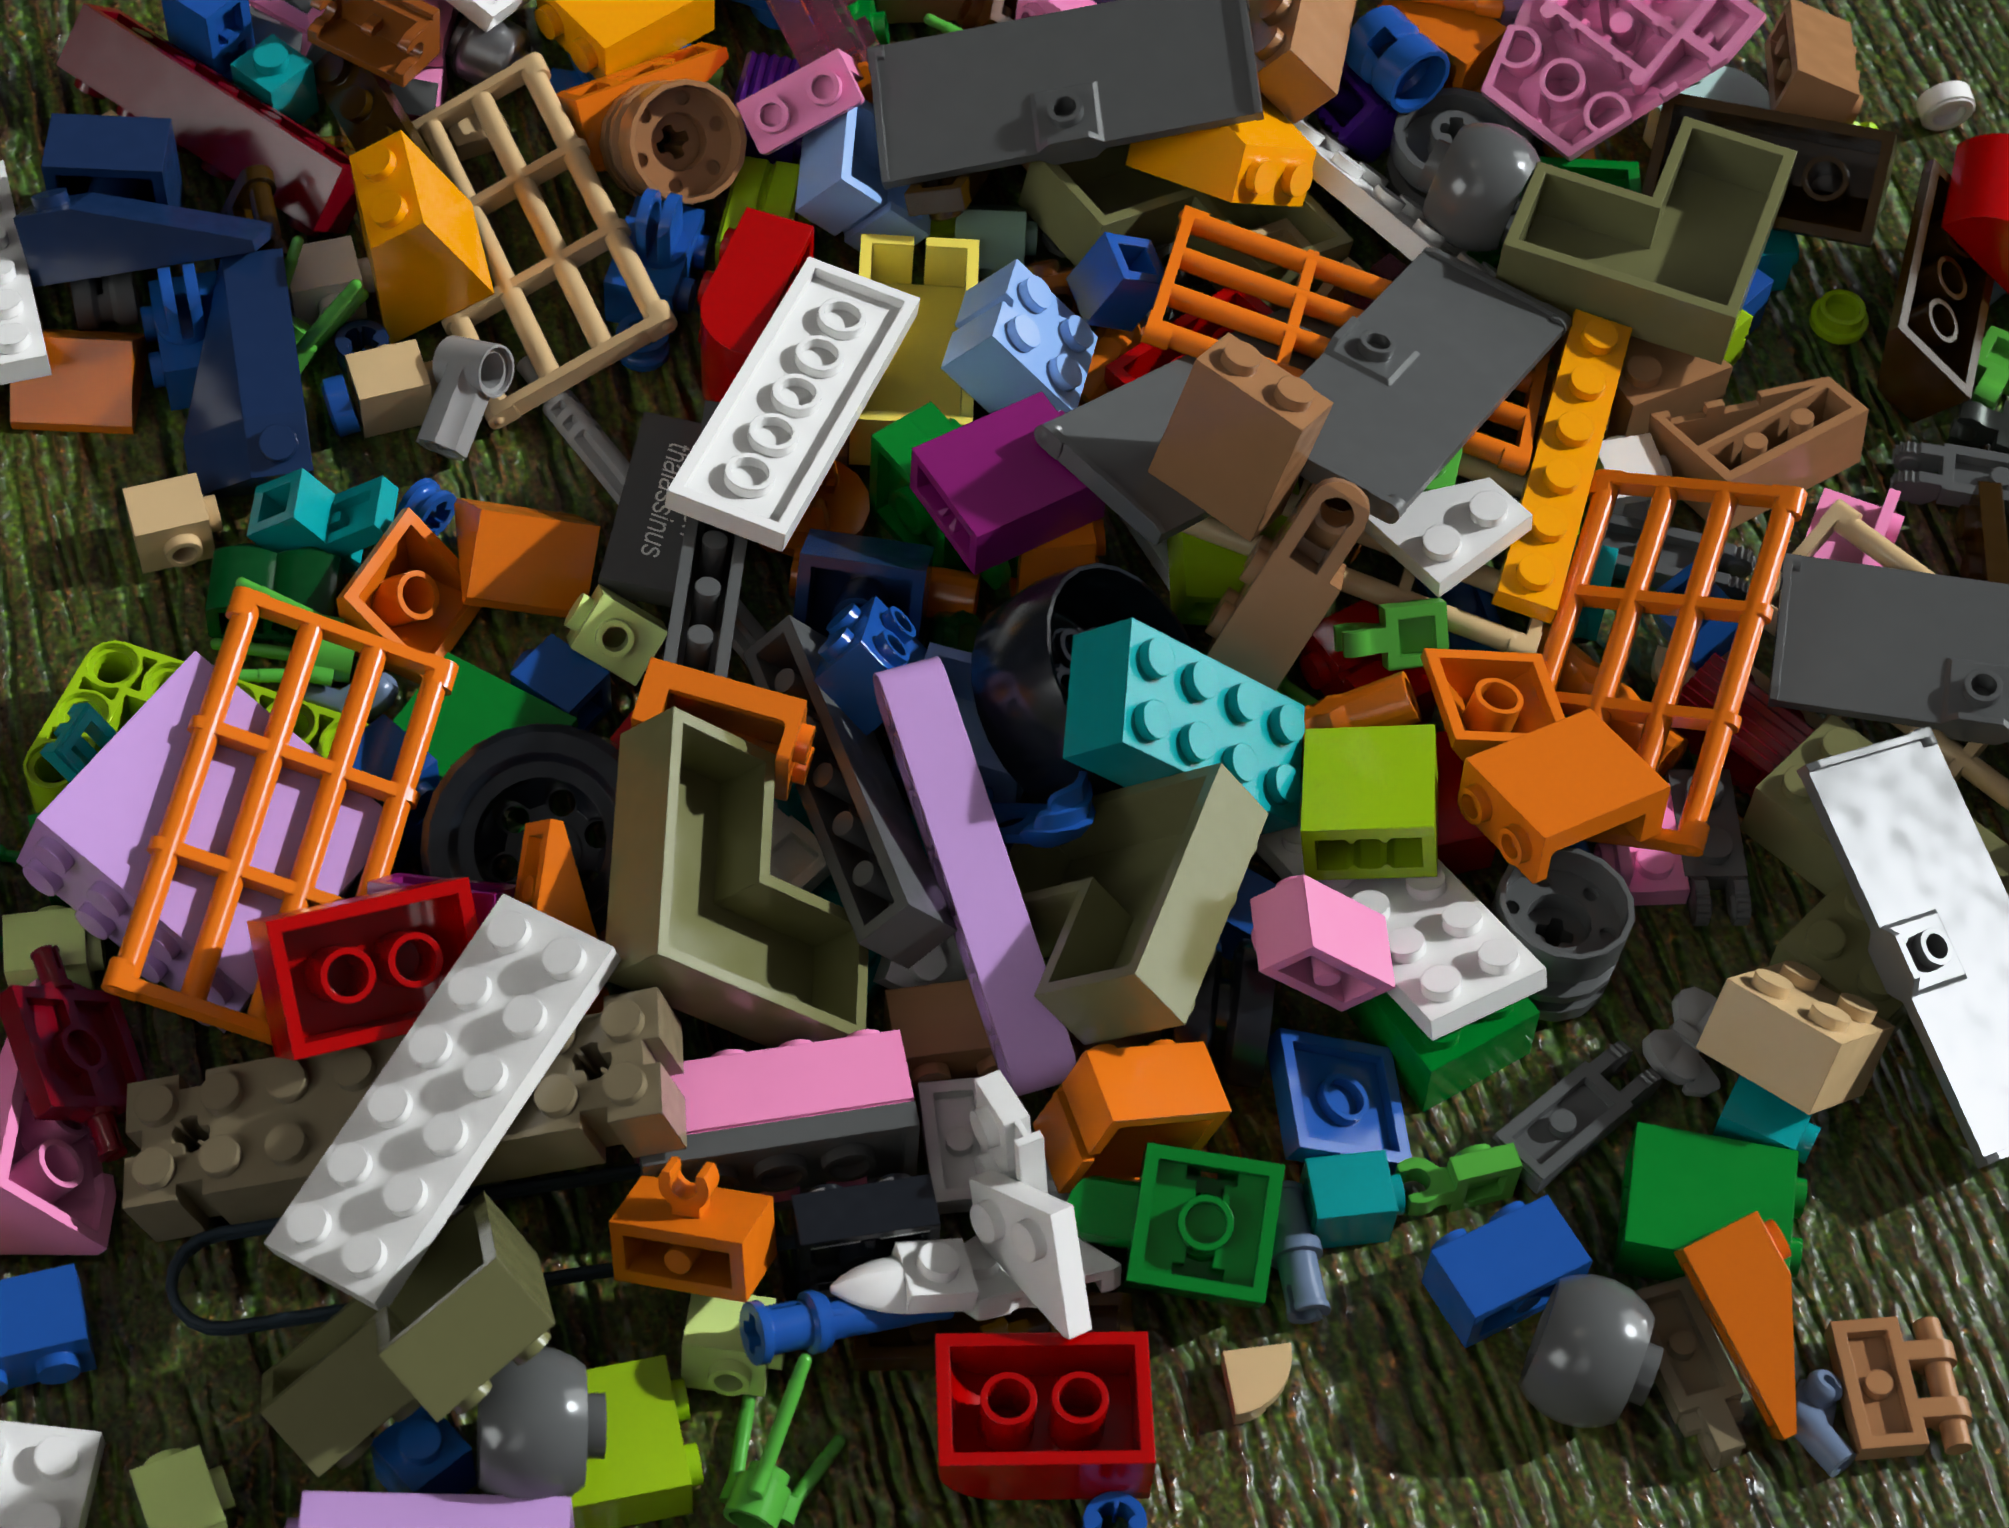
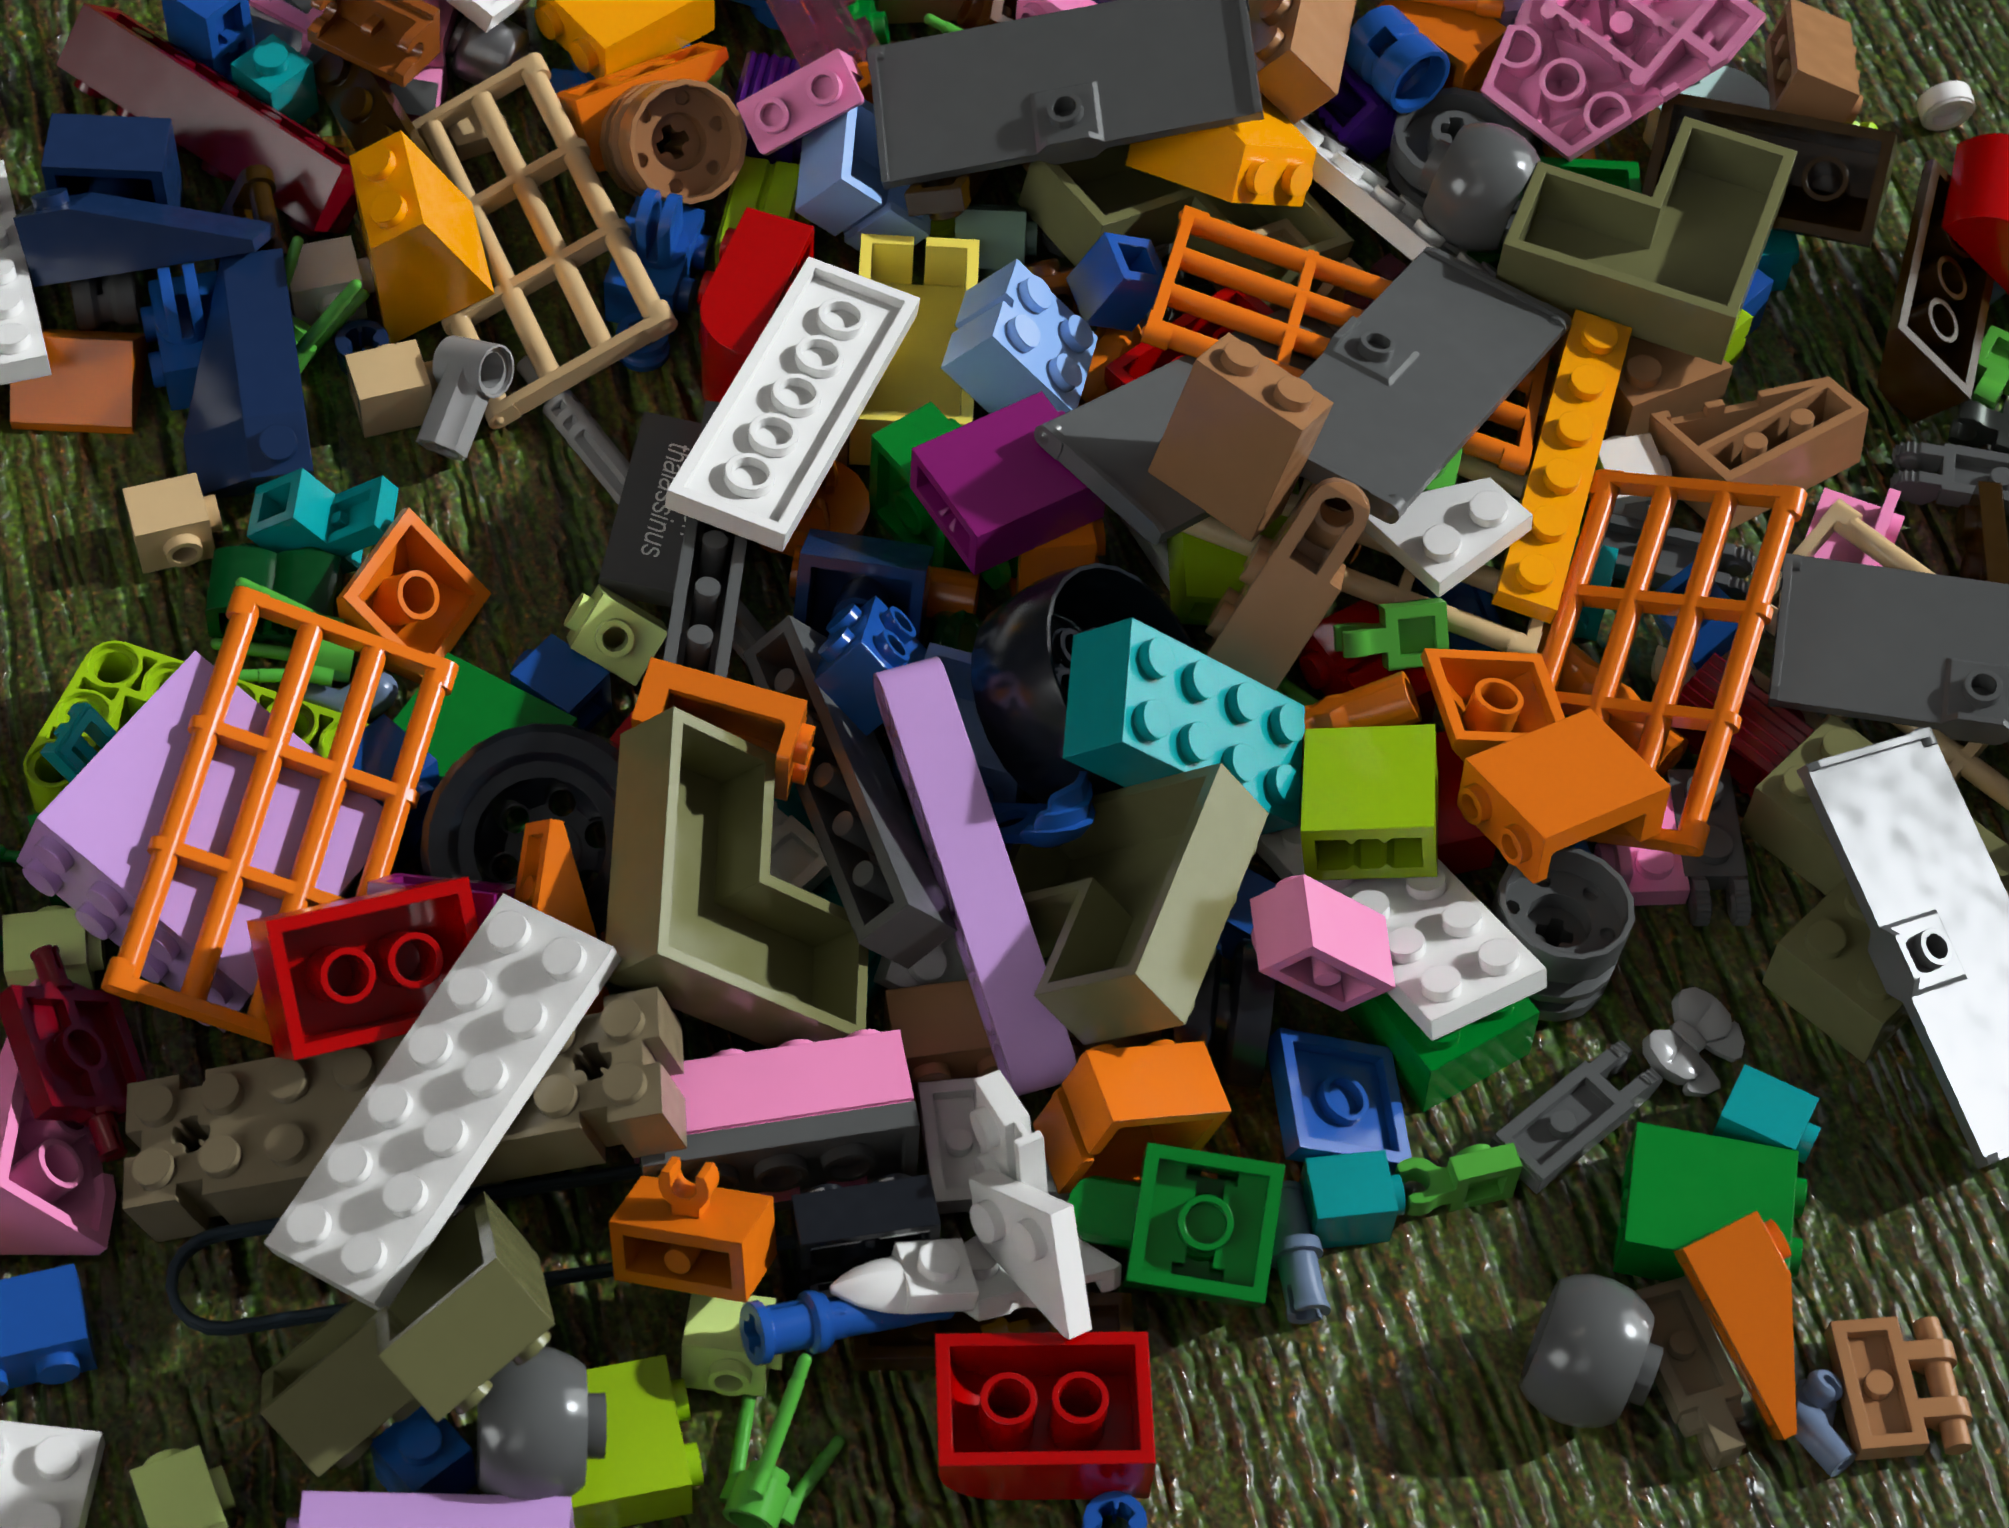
(340, 406): blue tile -> none
(430, 504): blue bush -> none
(523, 557): orange slope -> none
(1255, 1378): tan tile -> none
(1502, 1268): blue brick -> none
(1796, 1036): tan brick -> none
(1839, 317): lime plate -> none

